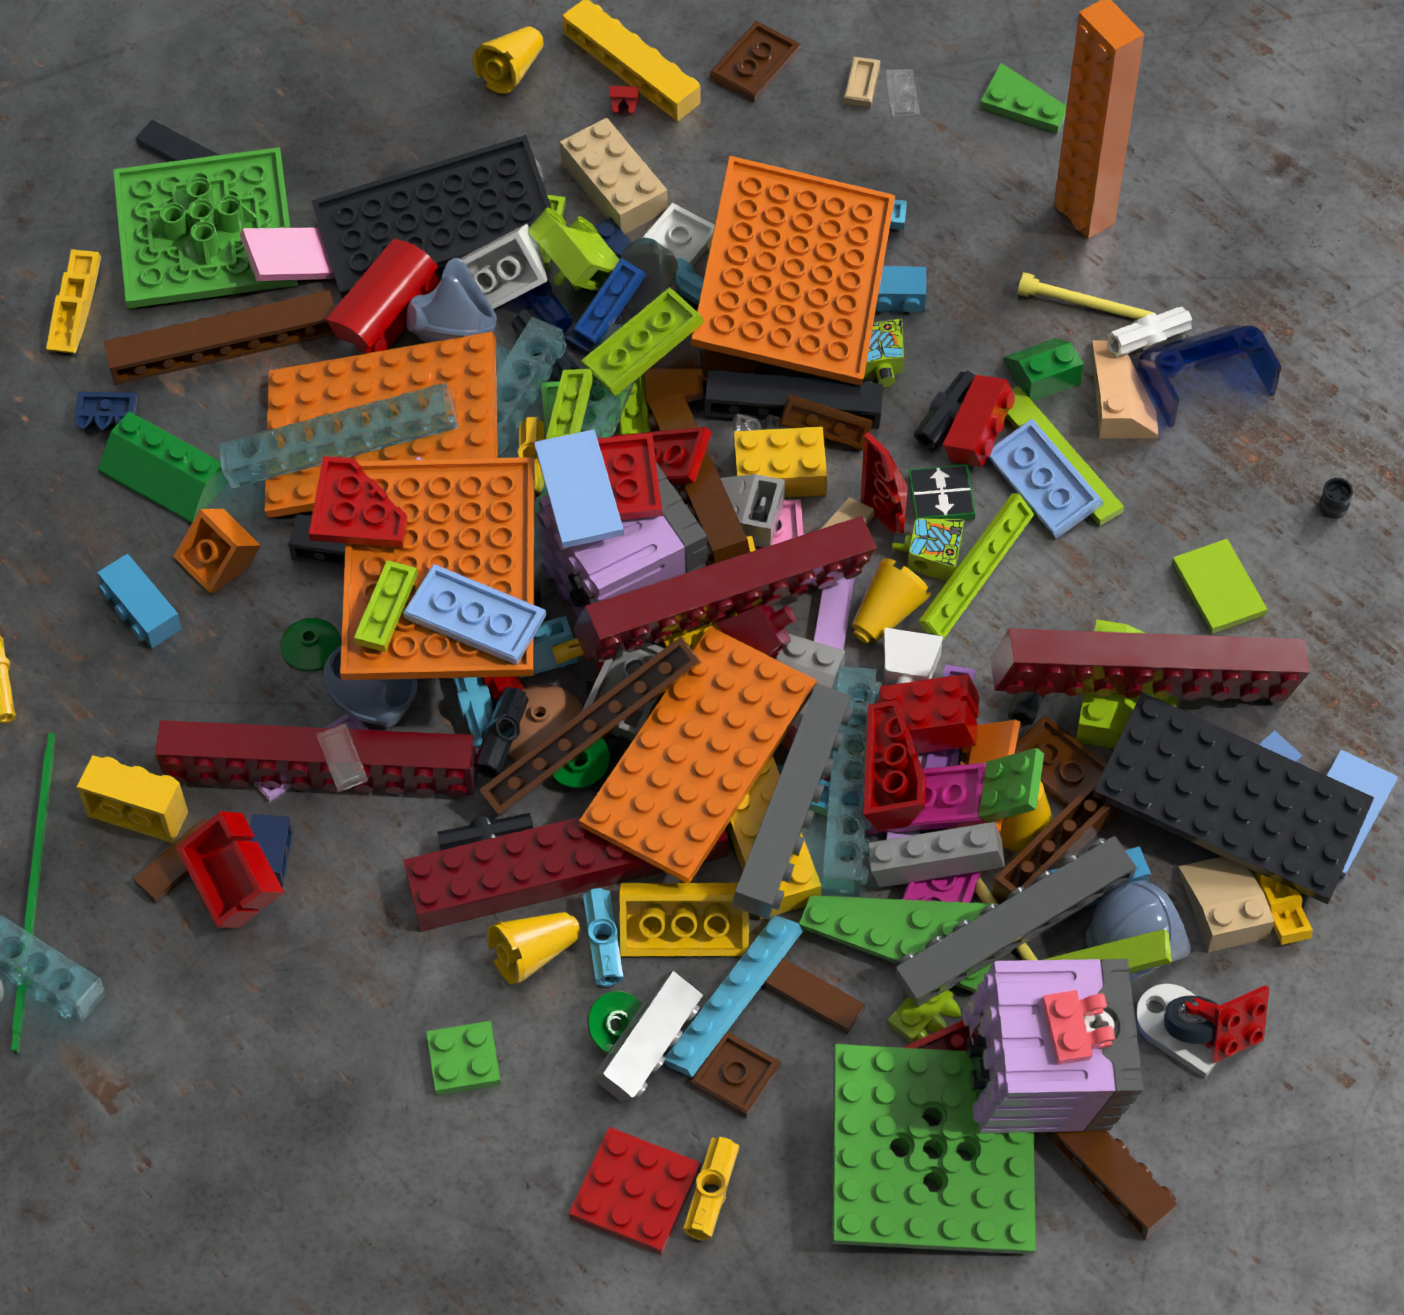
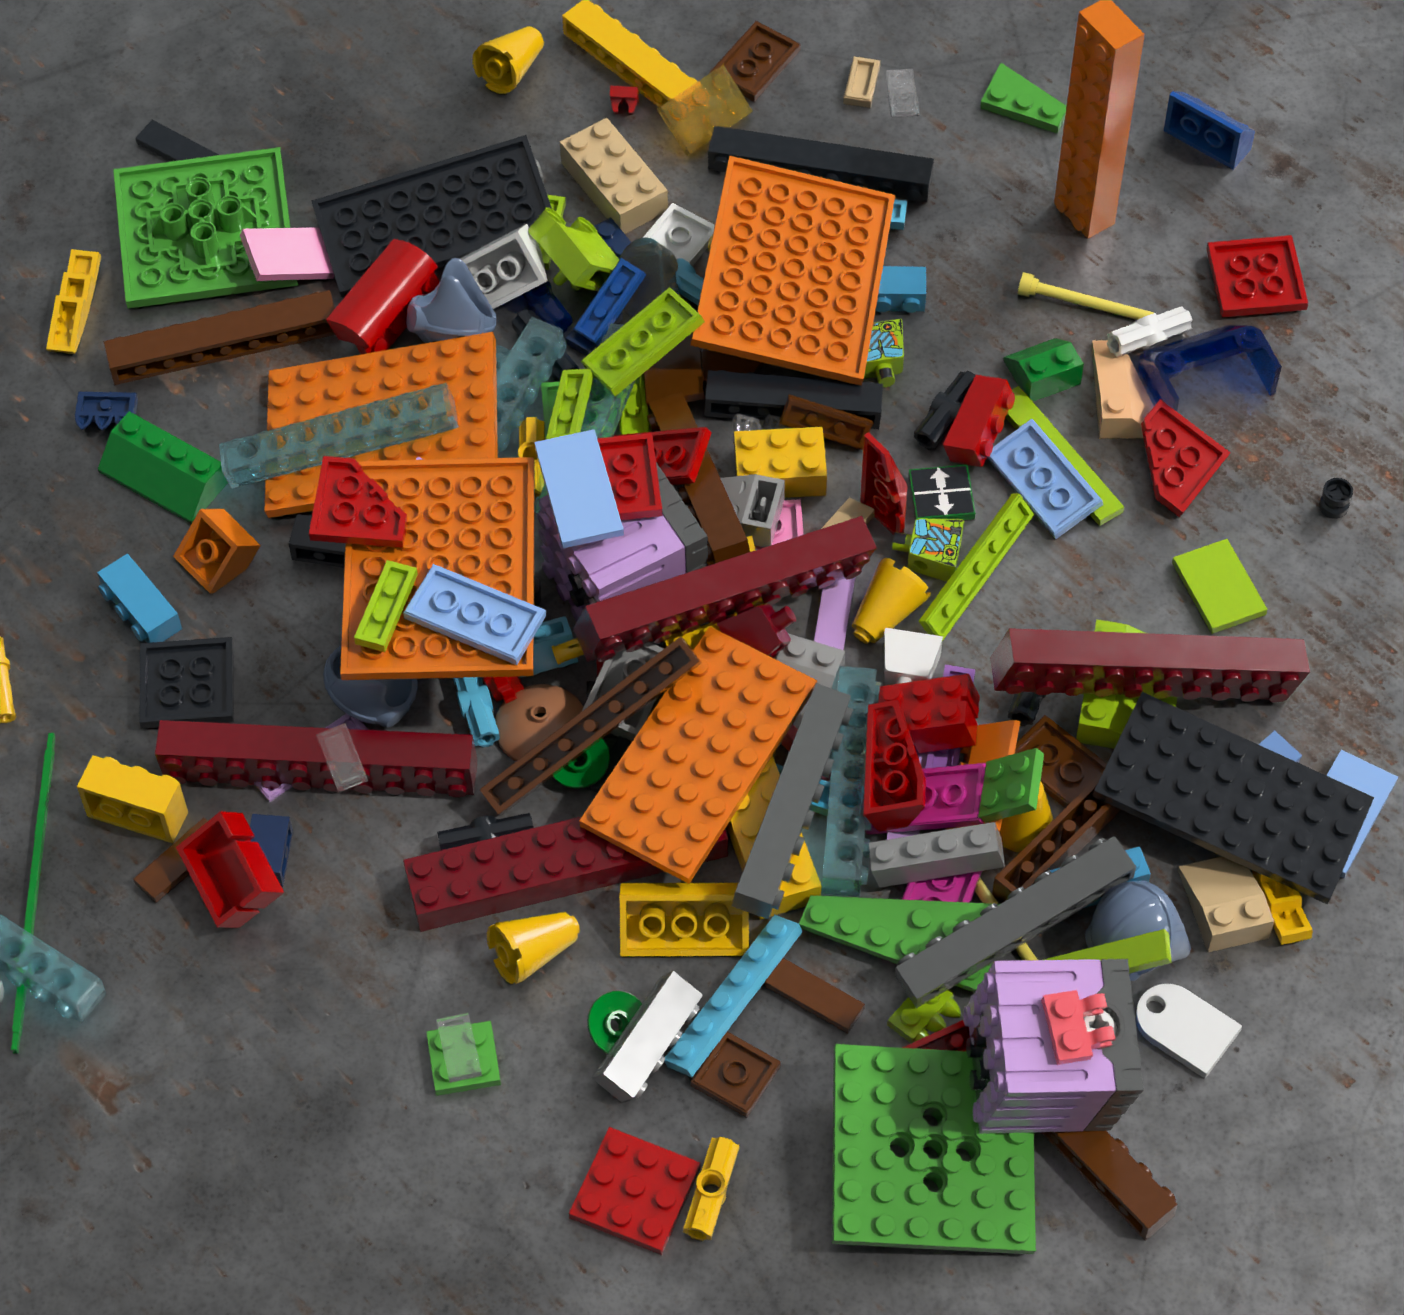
(187, 681): none -> black plate
(309, 654): green dish -> none
(459, 1047): none -> clear tile
(494, 745): black piece -> none
(604, 952): medium azure piece -> none
(699, 108): none -> clear yellow plate
(868, 168): none -> black brick
(1178, 457): none -> red plate
(1207, 129): none -> blue slope
(1222, 1027): red plate -> none
(1257, 276): none -> red plate

